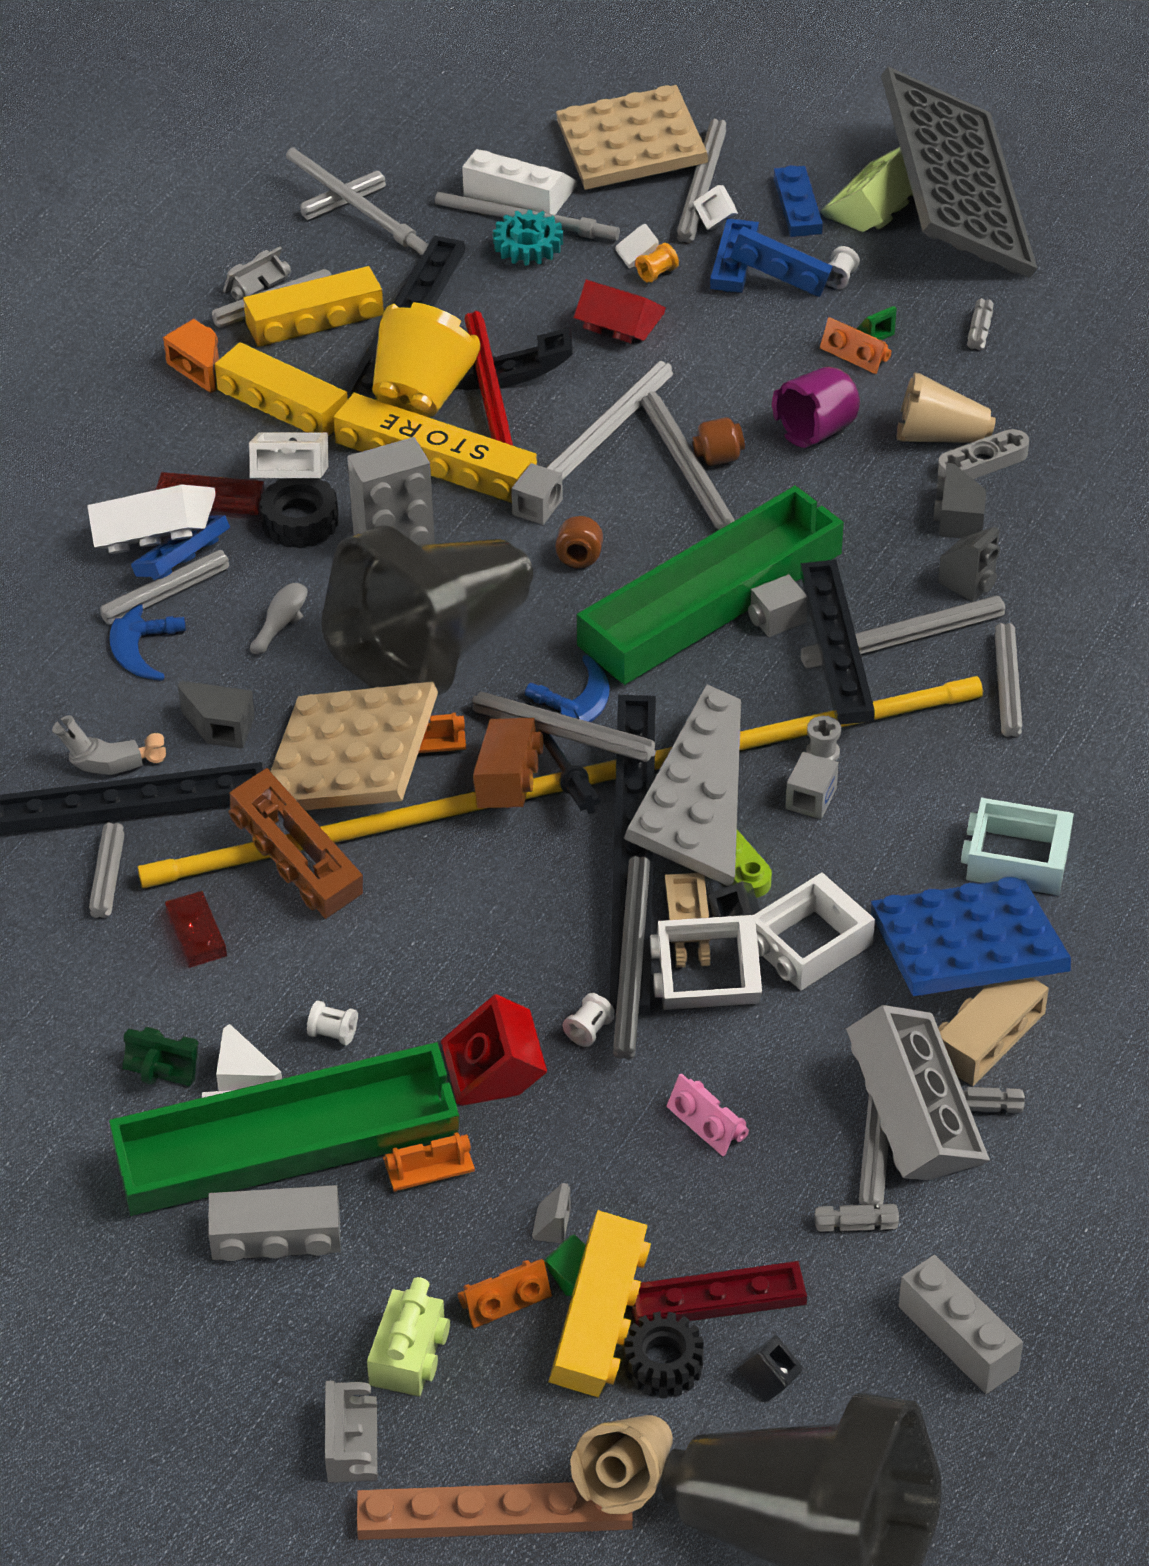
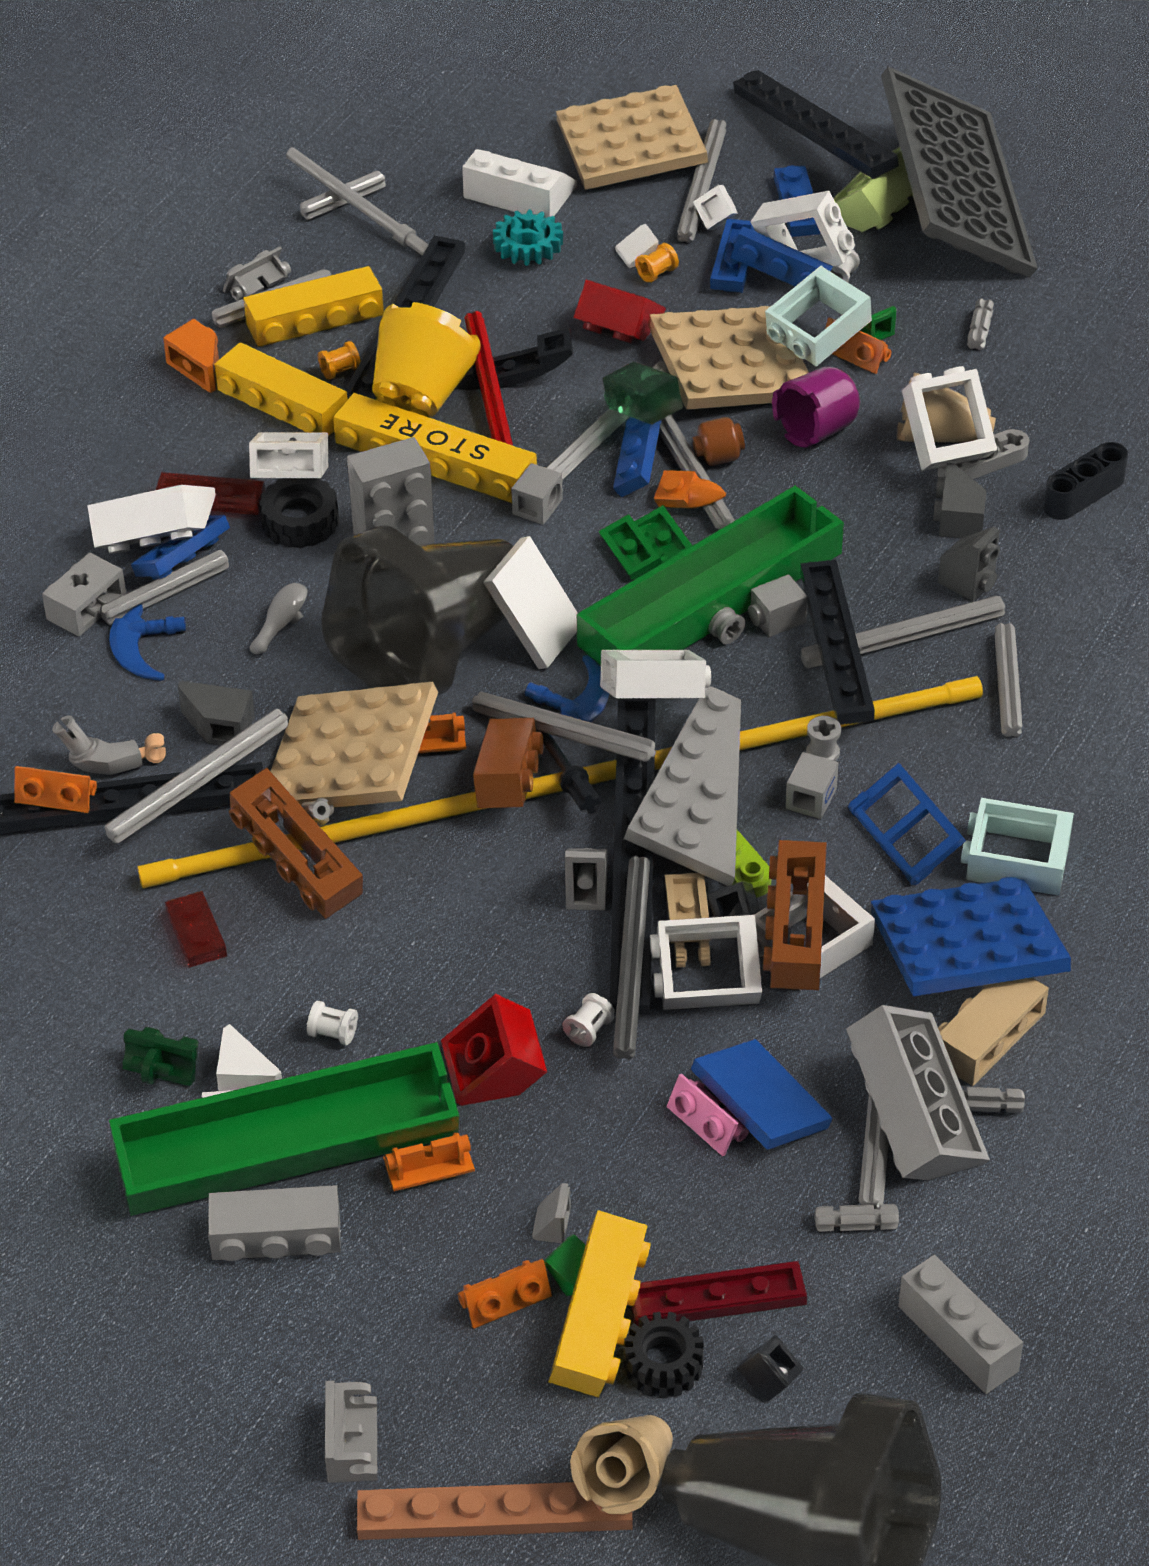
(53, 789): none -> orange hinge
(78, 595): none -> light grey brick
(106, 870): light grey axle -> none
(196, 776): none -> light grey axle
(319, 810): none -> light grey arm
(339, 360): none -> light orange bush
(408, 1340): yellowish green brick -> none
(533, 602): none -> white tile
(579, 542): dark orange head -> none
(585, 227): light grey bar -> none
(586, 878): none -> light grey slope
(636, 456): none -> blue plate
(642, 392): none -> clear green brick
(644, 542): none -> green slope
(654, 674): none -> white window
(686, 490): none -> orange plate
(723, 356): none -> tan plate
(726, 625): none -> light grey bush
(761, 1094): none -> blue tile
(794, 964): none -> dark orange brick
(816, 124): none -> black plate
(821, 206): none -> white window
(833, 292): none -> light aqua window
(928, 454): none -> white window
(932, 859): none -> blue window
(1085, 480): none -> black beam

